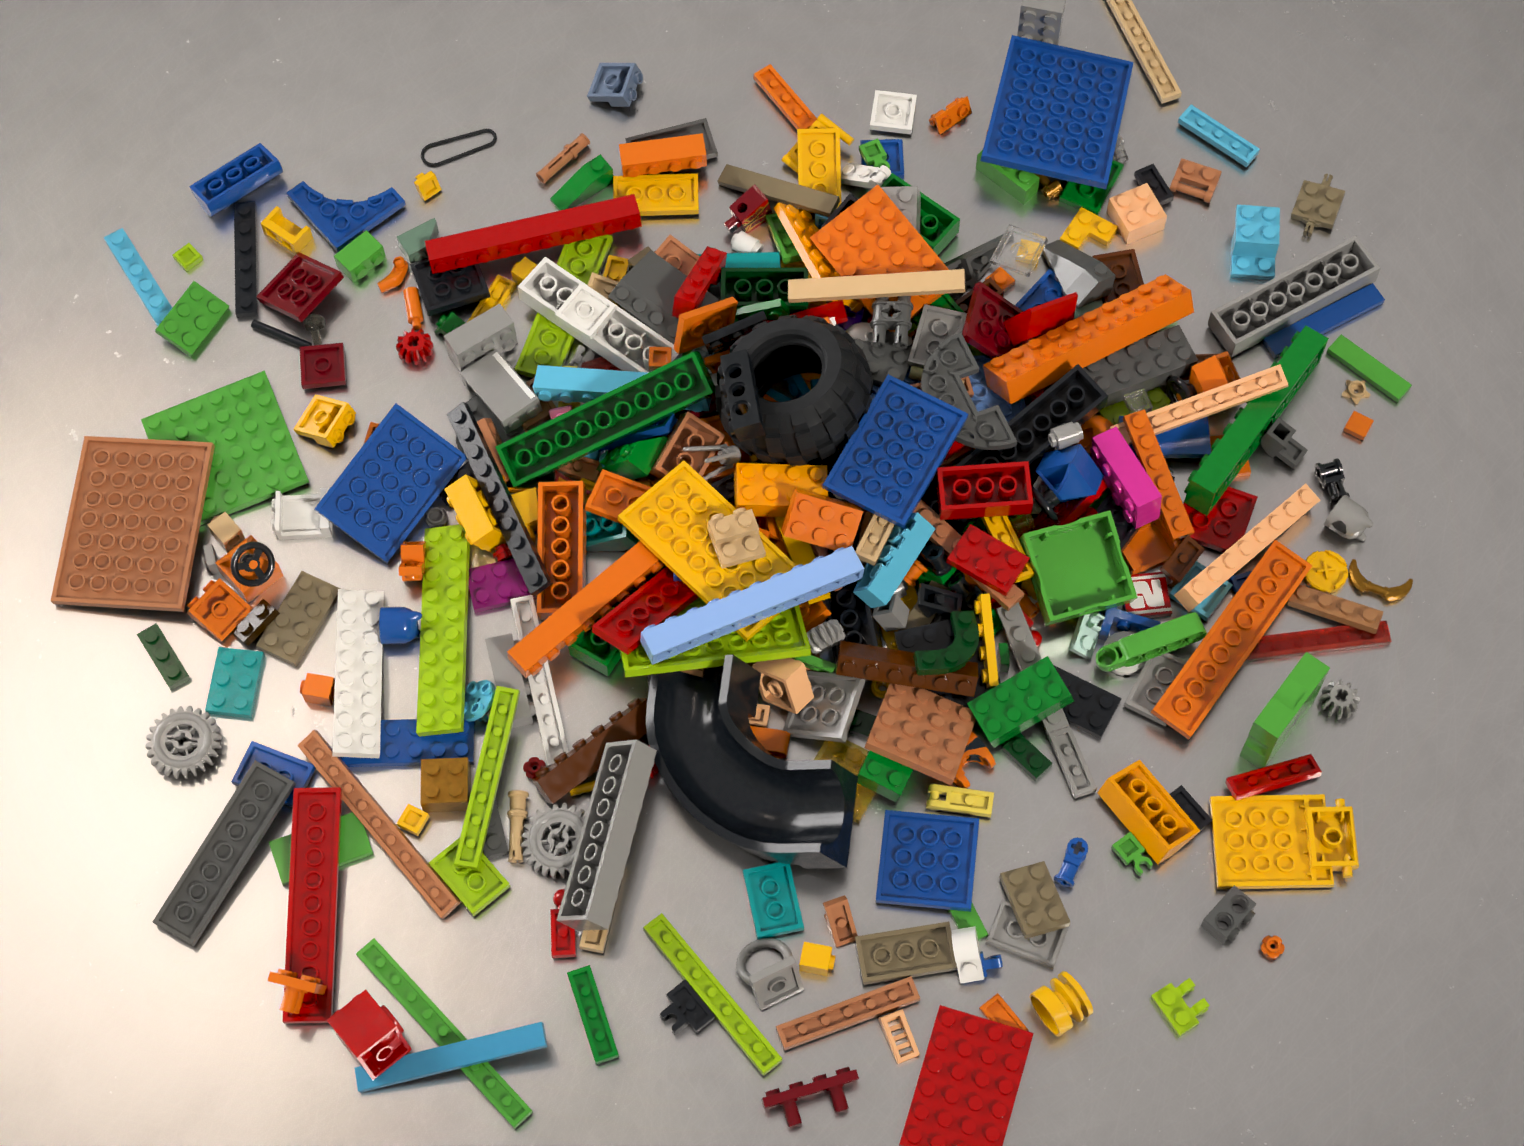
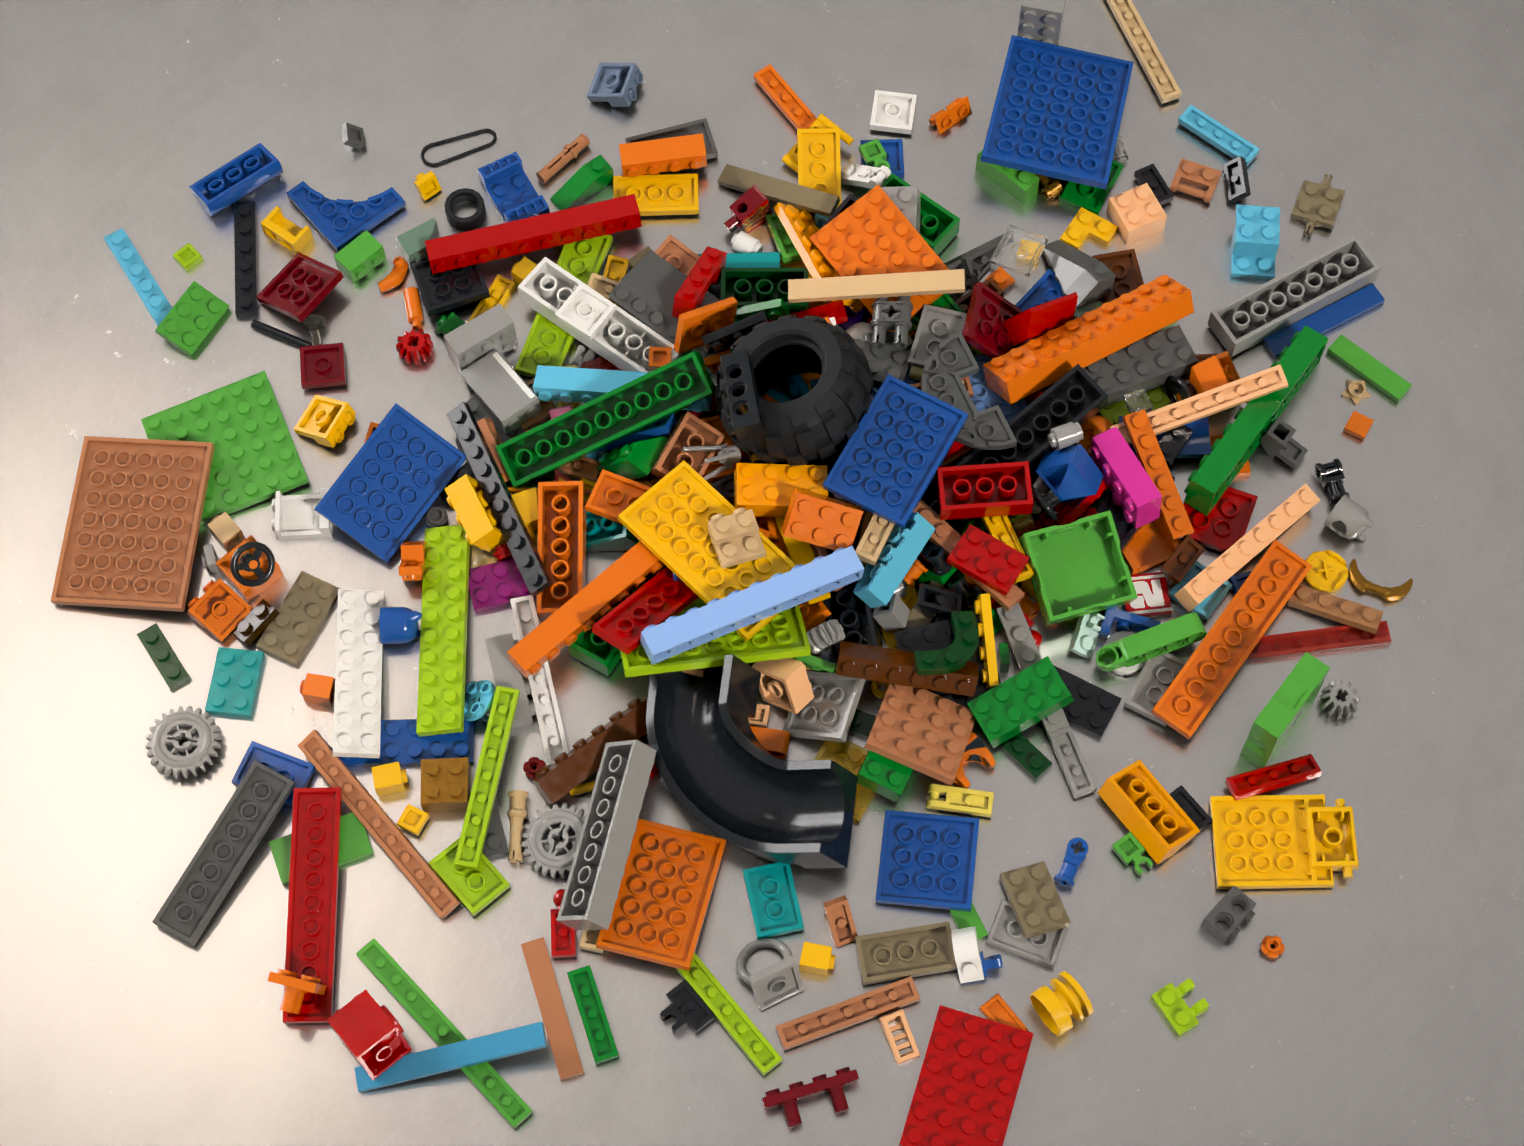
(353, 136): none -> dark grey plate
(389, 778): none -> yellow brick
(464, 195): none -> black tyre
(511, 189): none -> blue plate
(552, 1009): none -> nougat tile
(663, 895): none -> orange plate
(1173, 442): none -> black plate
(1236, 179): none -> black plate

